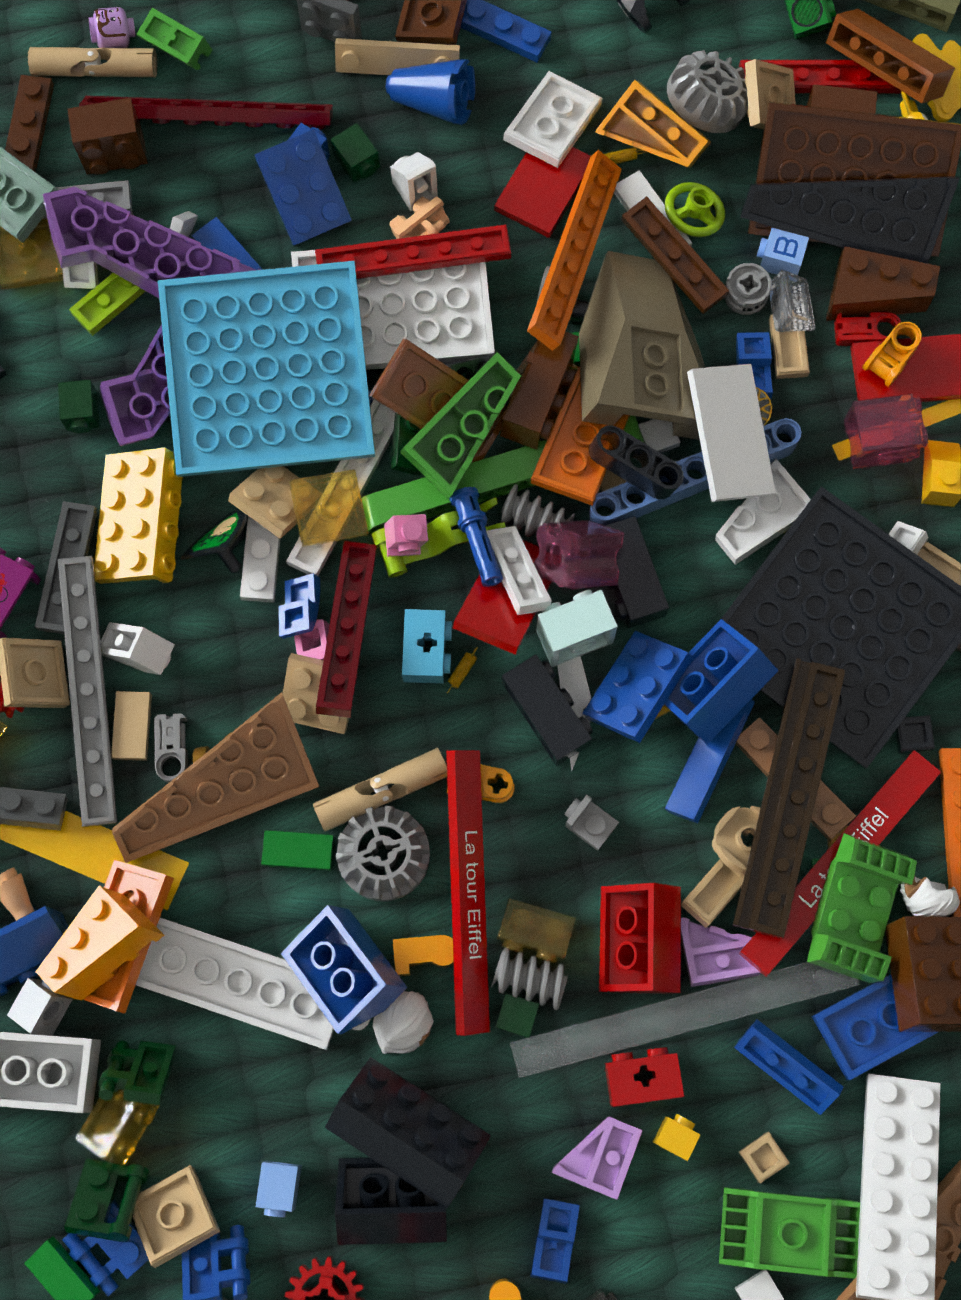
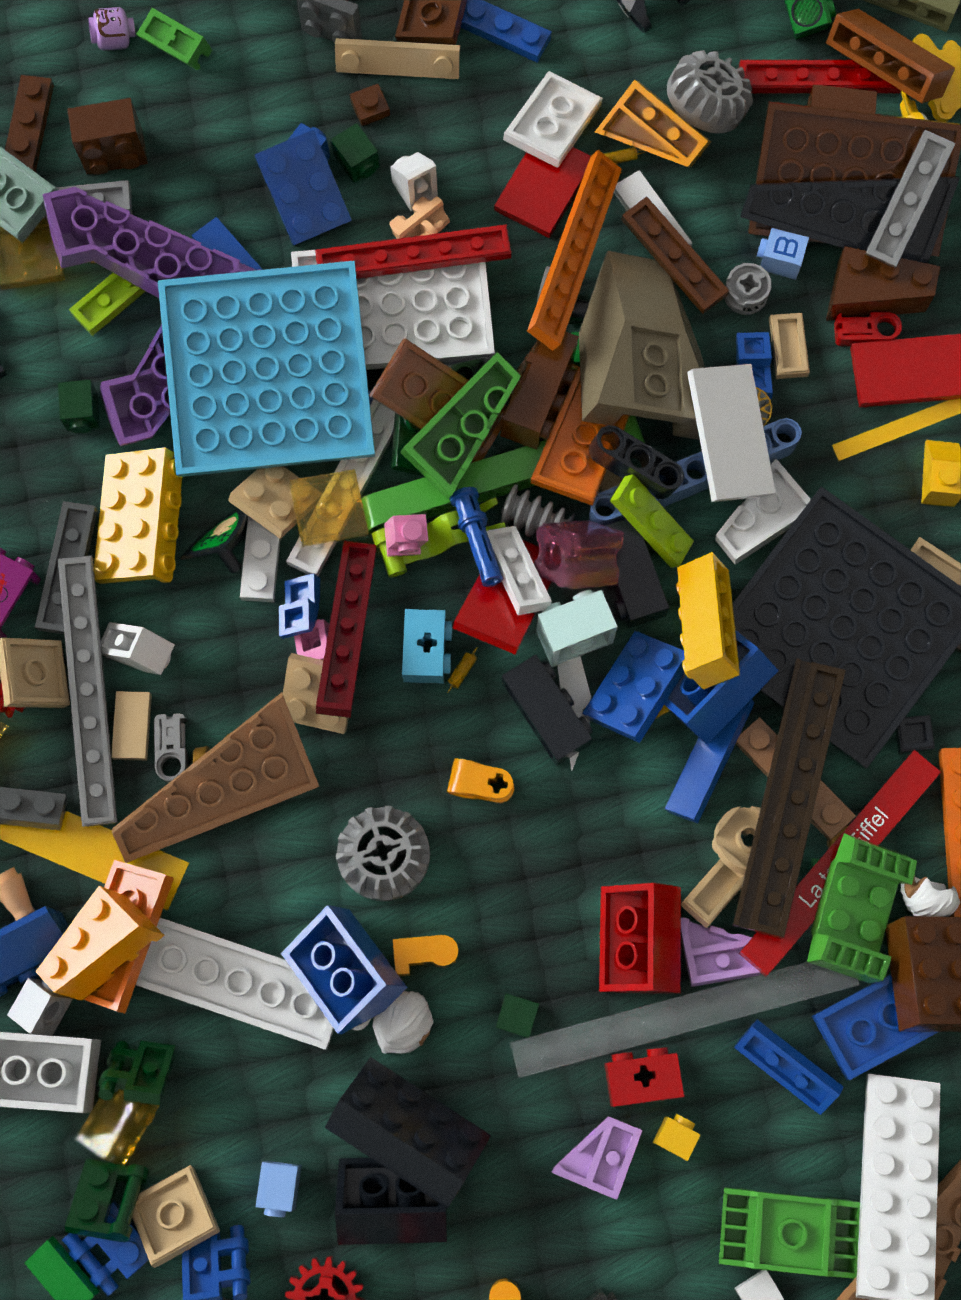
(81, 276): white plate -> none
(87, 62): tan piece -> none
(184, 223): white tile -> none
(225, 112): dark red plate -> none
(297, 850): green tile -> none
(369, 104): none -> reddish brown plate
(406, 779): tan piece -> none
(435, 89): blue cone -> none
(468, 892): red tile -> none
(530, 978): light grey piece -> none
(536, 930): clear yellow bracket -> none
(555, 1241): blue slope -> none
(589, 822): light grey bracket -> none
(651, 520): none -> lime plate
(659, 435): white tile -> none
(697, 207): lime piece -> none
(707, 621): none -> yellow brick
(763, 1157): tan tile -> none
(764, 84): tan plate -> none
(791, 303): clear slope -> none
(885, 430): clear pink piece -> none
(890, 356): light orange piece -> none
(909, 536): white tile -> none
(910, 198): none -> light grey plate

